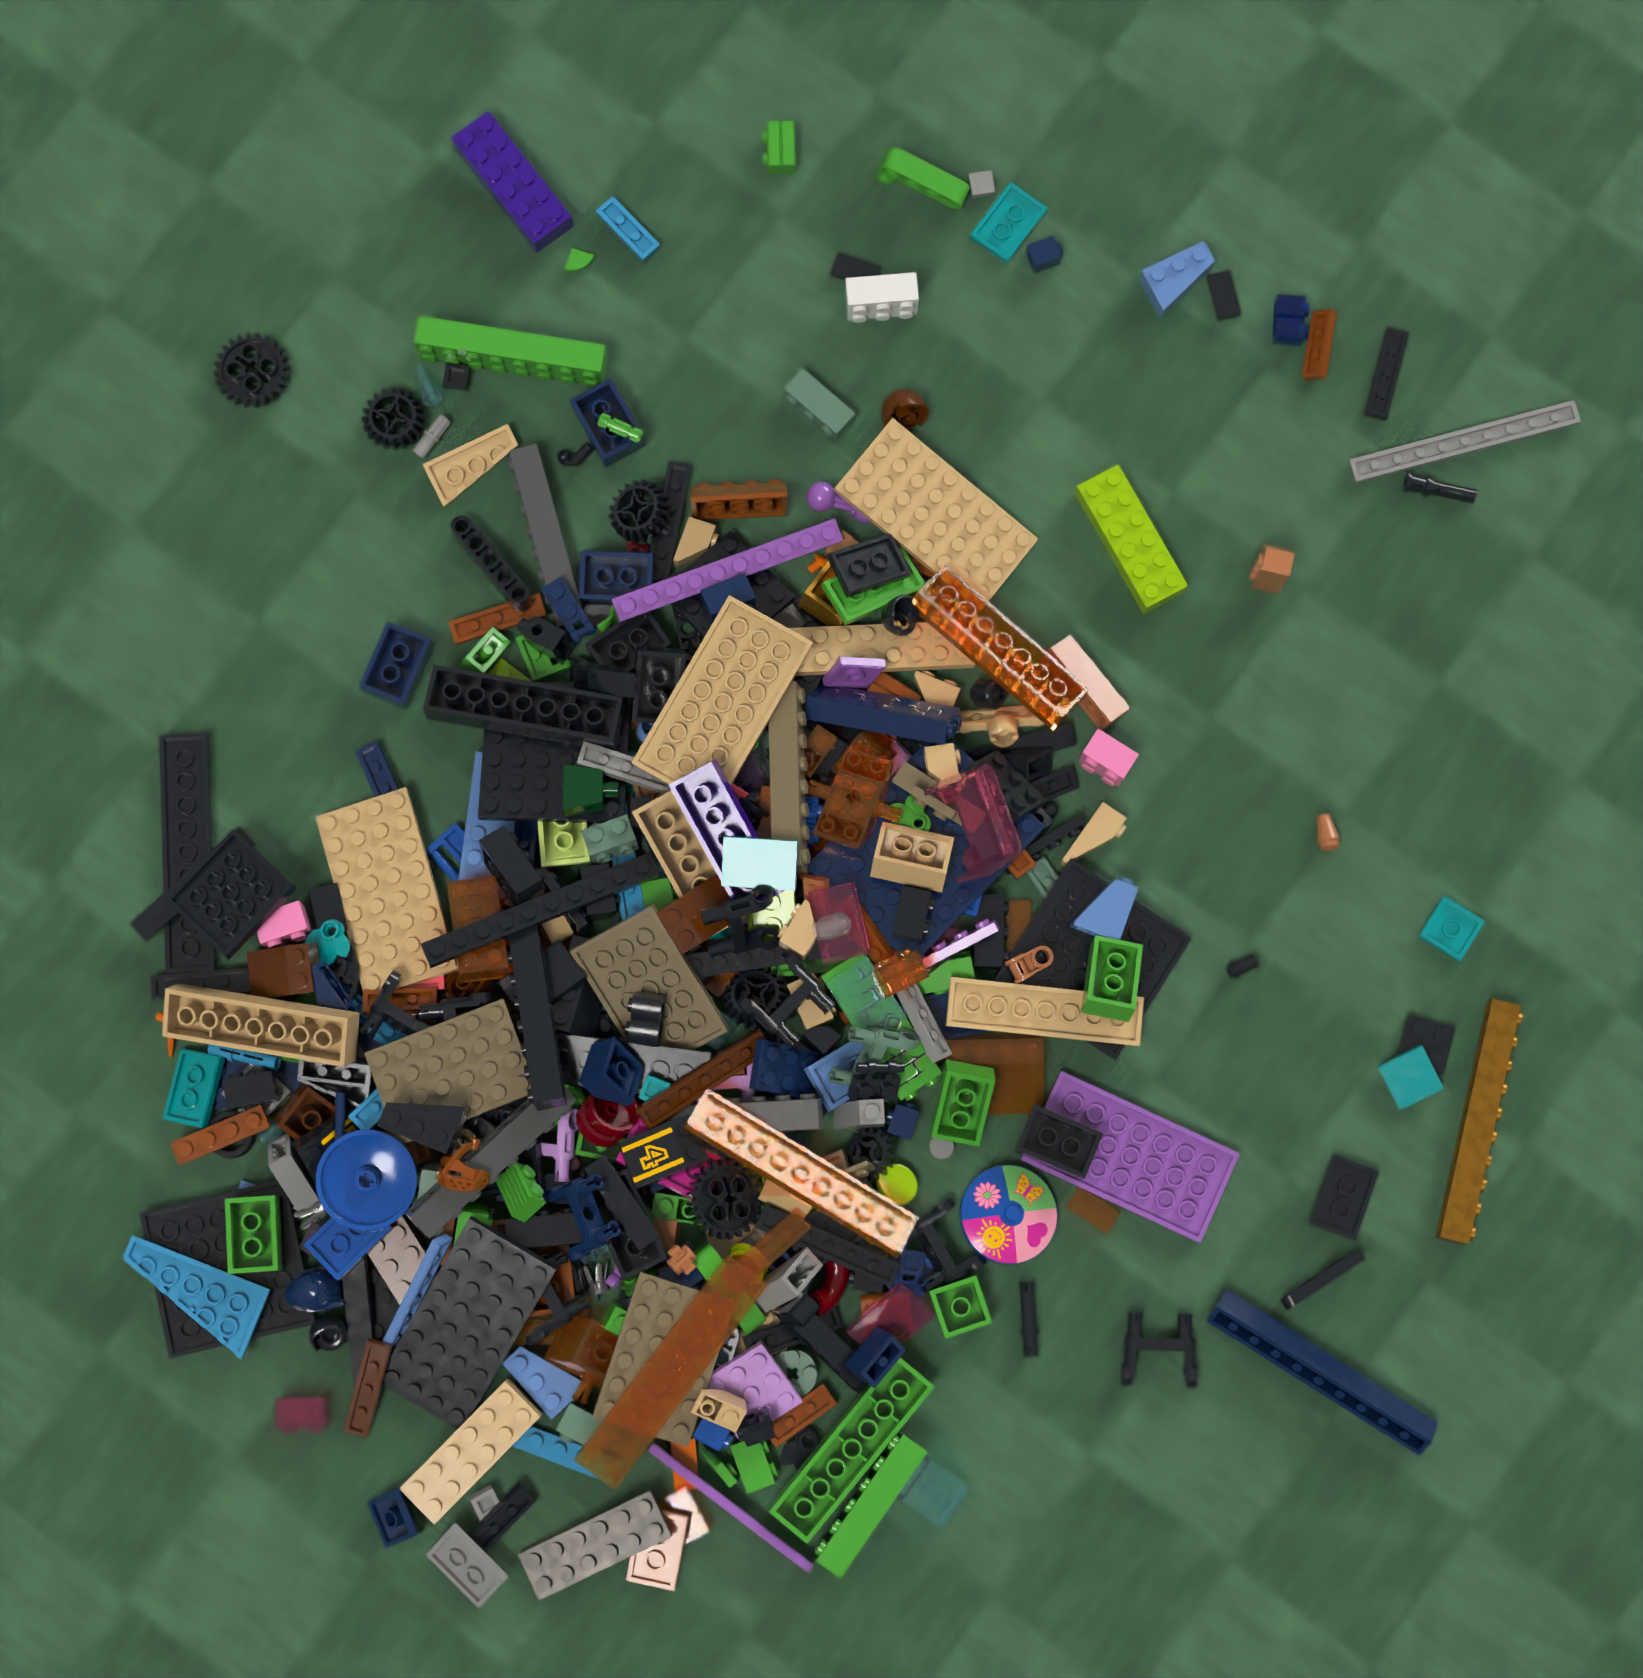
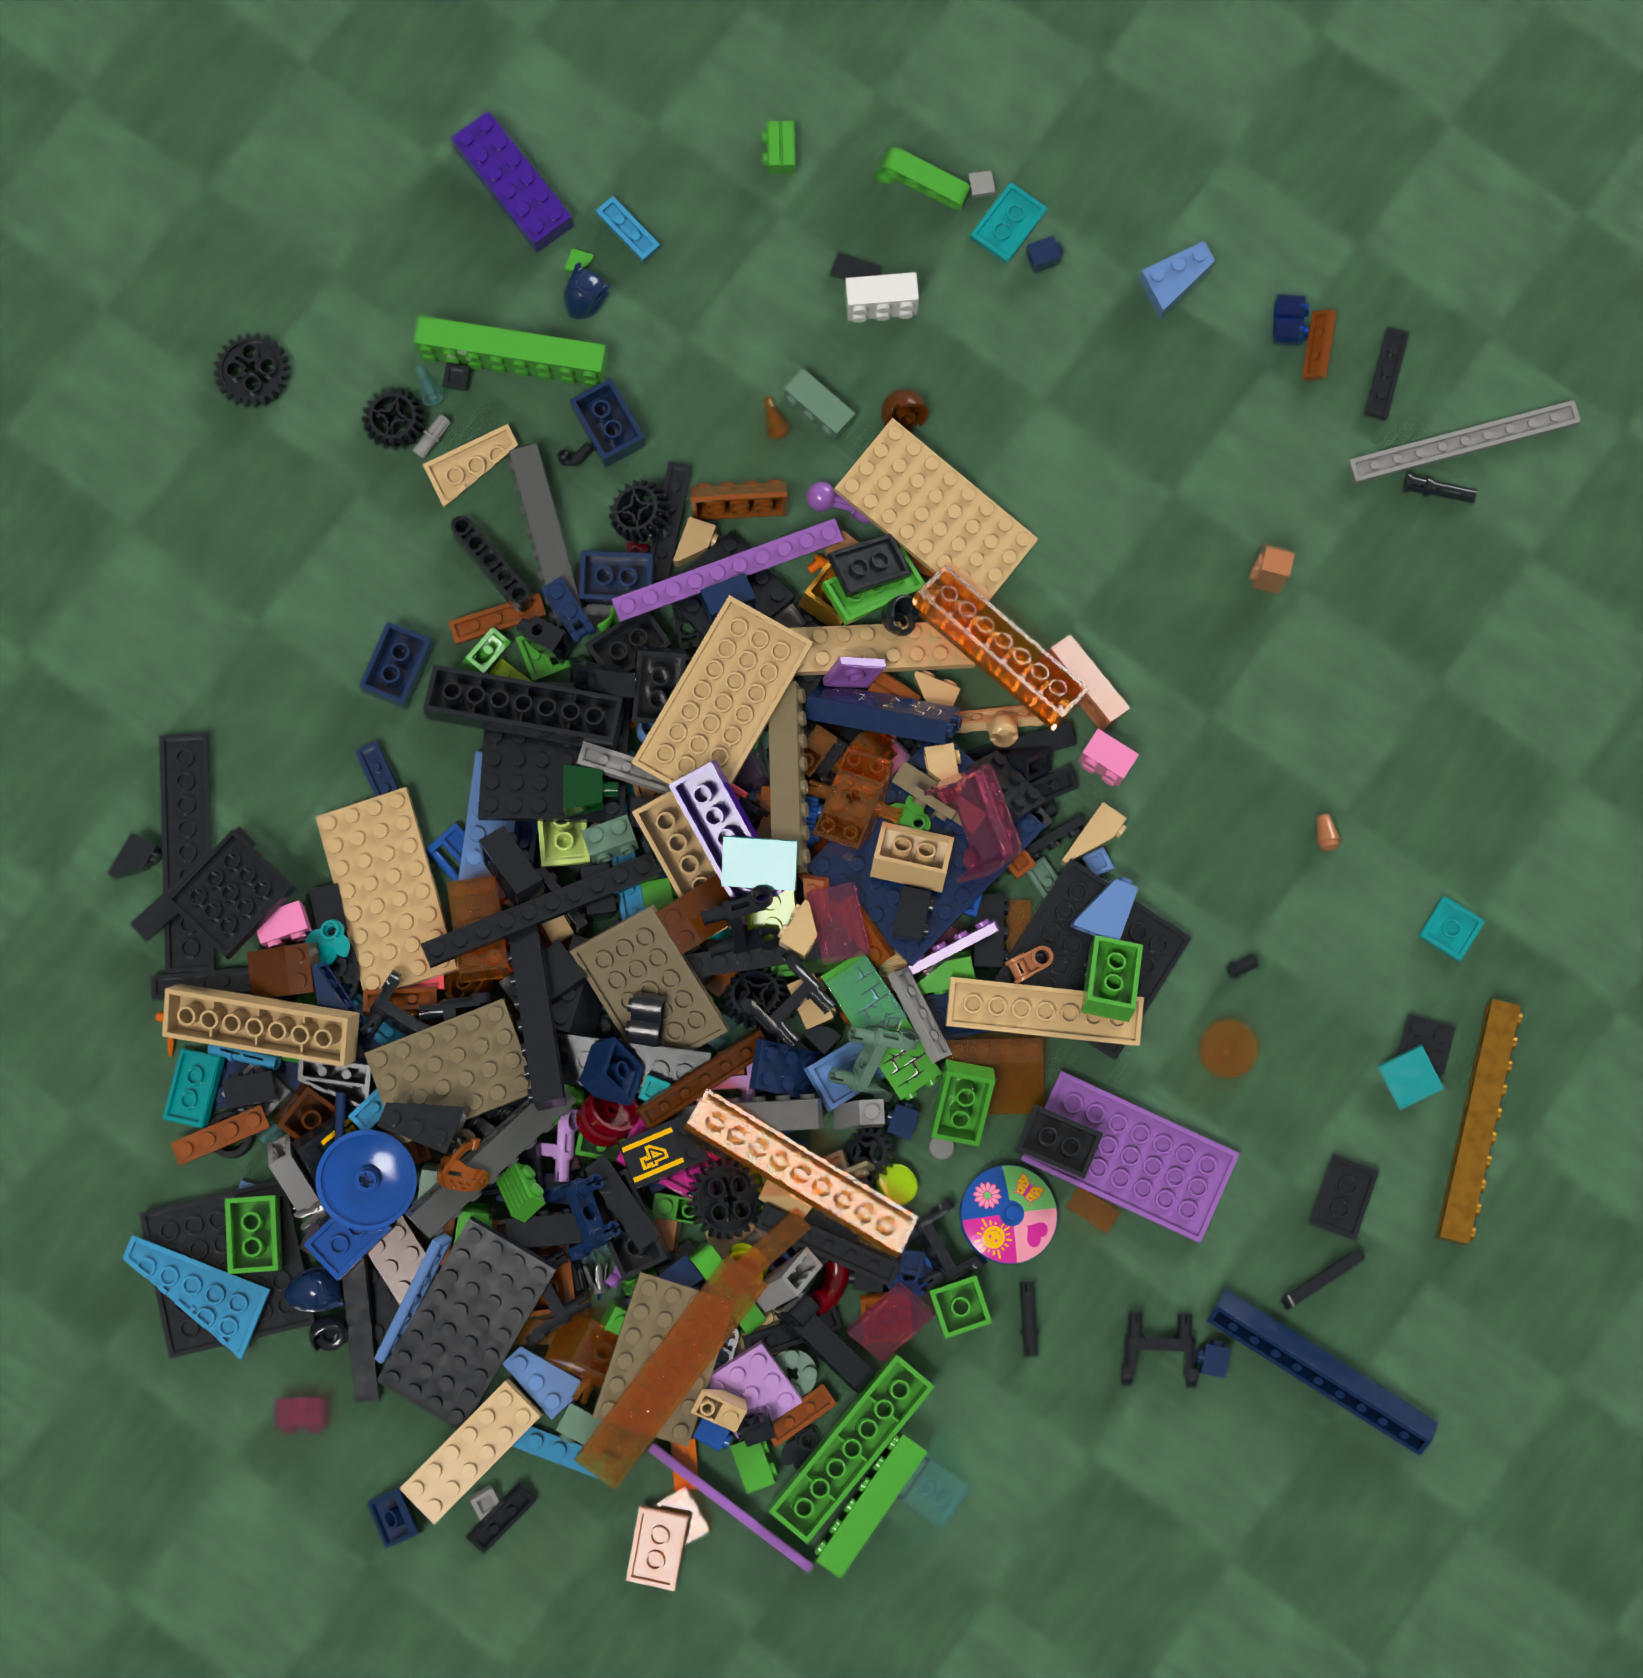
(134, 857): none -> black slope
(368, 1388): reddish brown tile -> none
(467, 1565): light grey plate -> none
(584, 293): none -> dark blue helmet
(595, 1544): plate -> none
(620, 428): bright green axle -> none
(681, 1259): nougat gear -> none
(726, 1472): bright green plate -> none
(775, 423): none -> clear orange cone
(831, 926): clear brick -> none
(875, 1086): black plate -> none
(875, 1357): dark blue brick -> none
(899, 973): clear orange brick -> none
(987, 694): black head -> none
(1098, 862): none -> medium blue tile
(1130, 539): lime brick -> none
(1213, 1359): none -> dark blue brick
(1223, 295): black tile -> none
(1228, 1049): none -> clear orange wheel

